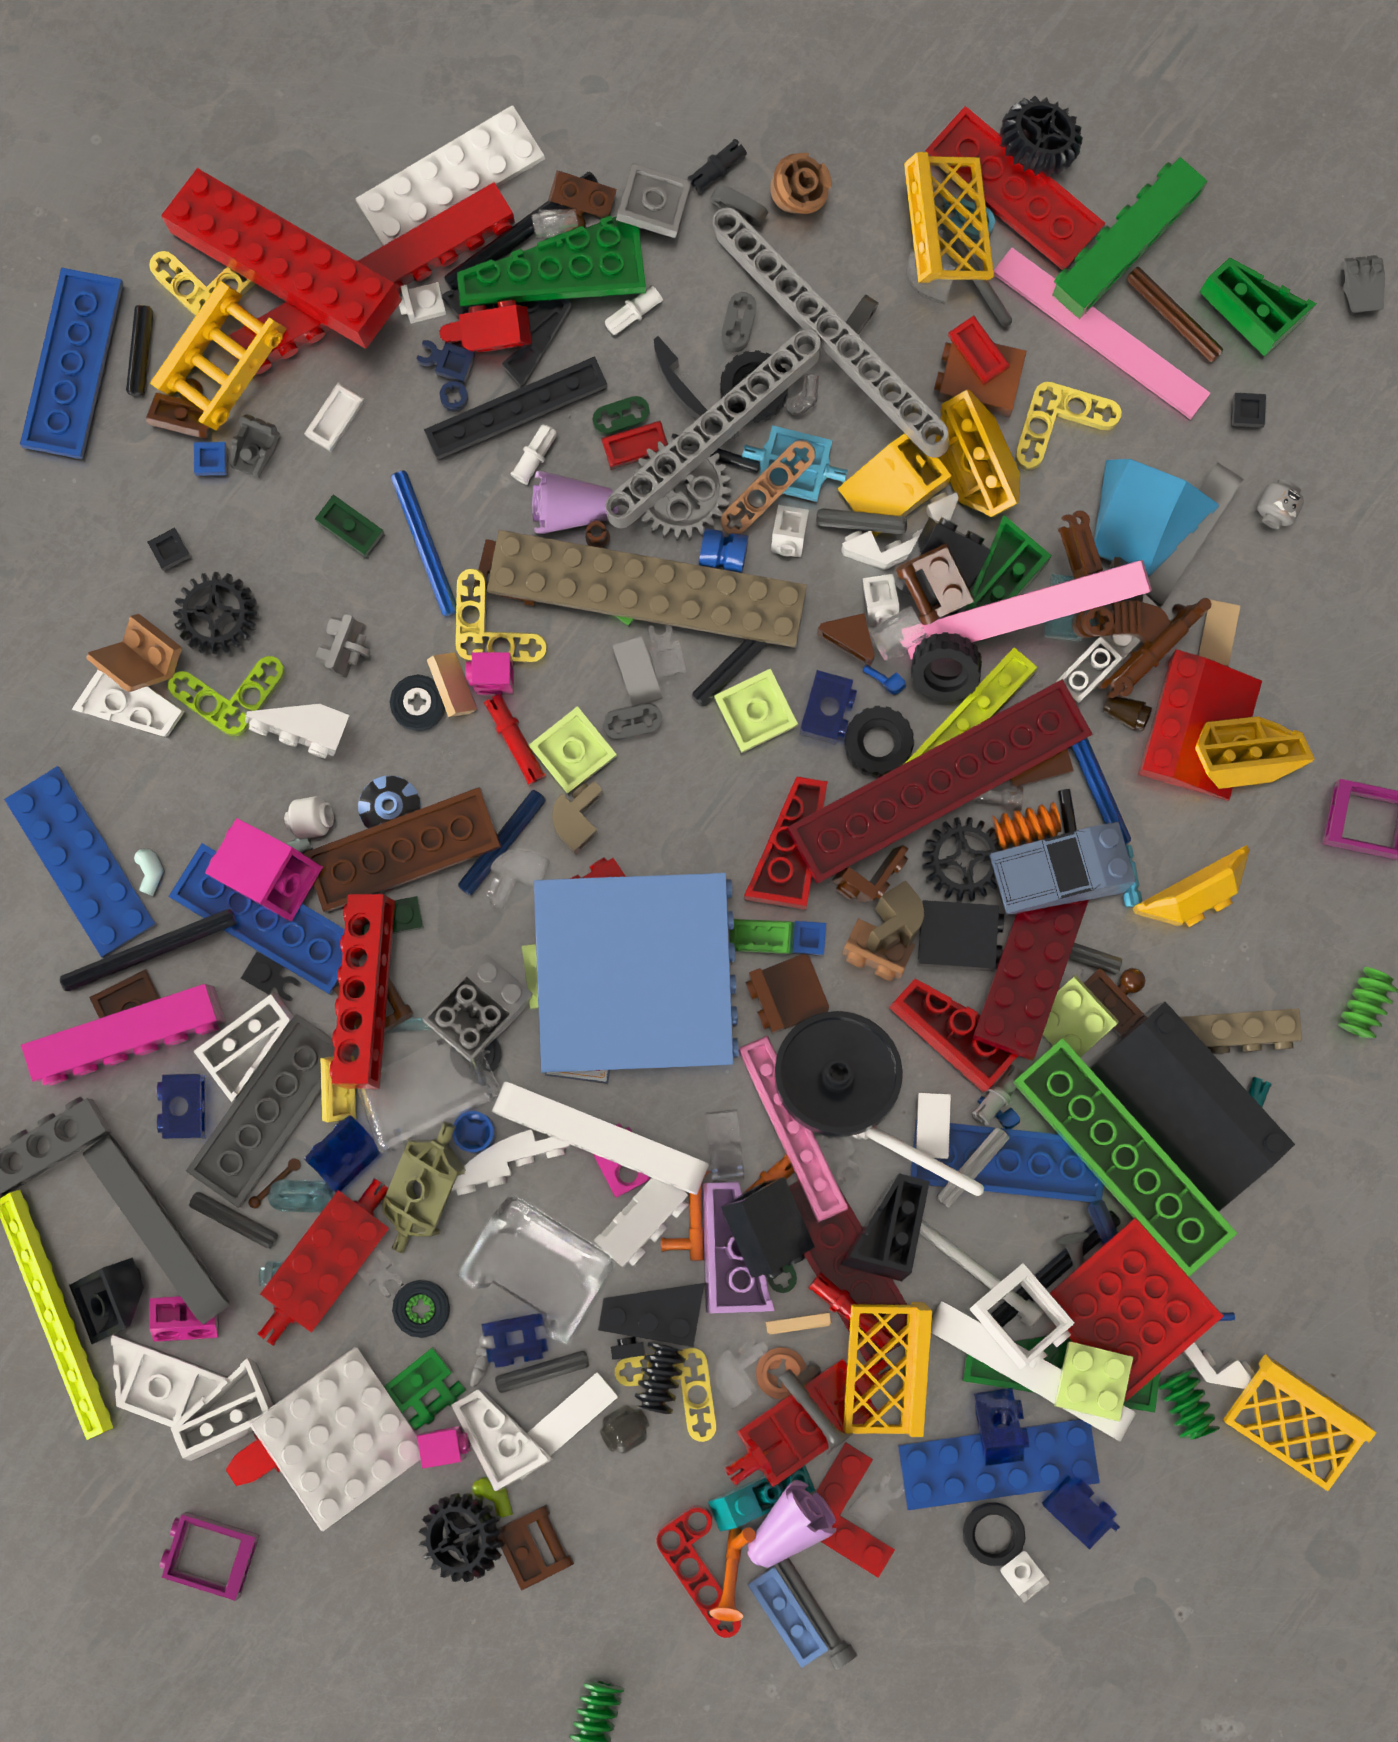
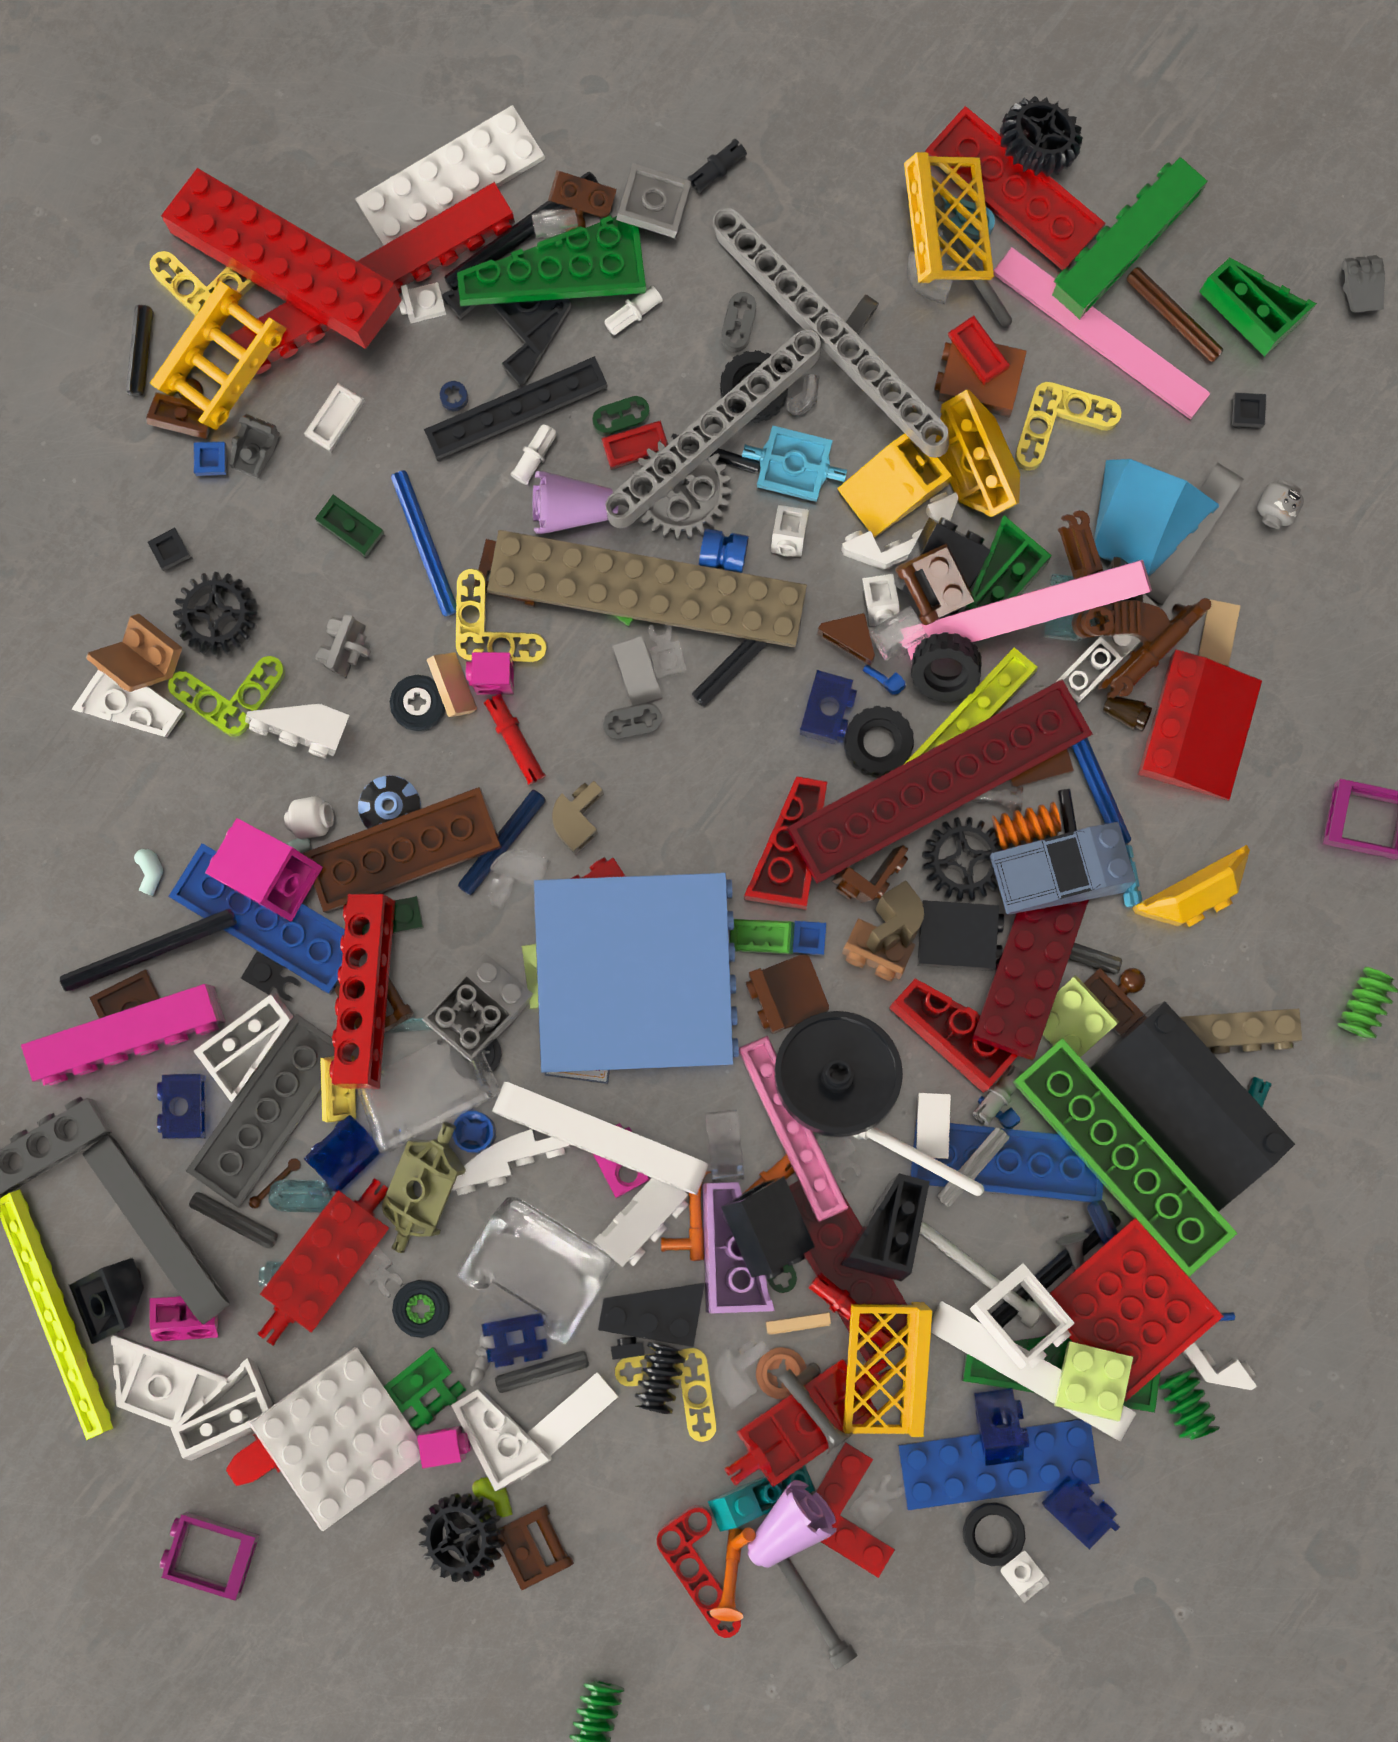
(71, 363): blue plate -> none
(80, 862): blue plate -> none
(451, 362): dark blue plate -> none
(490, 328): red hinge -> none
(572, 750): yellowish green plate -> none
(600, 541): reddish brown pin -> none
(624, 1429): clear smoke head -> none
(667, 363): black slope -> none
(749, 209): dark grey beam -> none
(755, 710): yellowish green plate -> none
(766, 485): medium nougat beam -> none
(788, 1616): medium blue plate -> none
(800, 184): medium nougat cone -> none
(861, 521): dark grey axle -> none
(1250, 751): yellow wedge -> none
(1320, 1406): yellow fence -> none

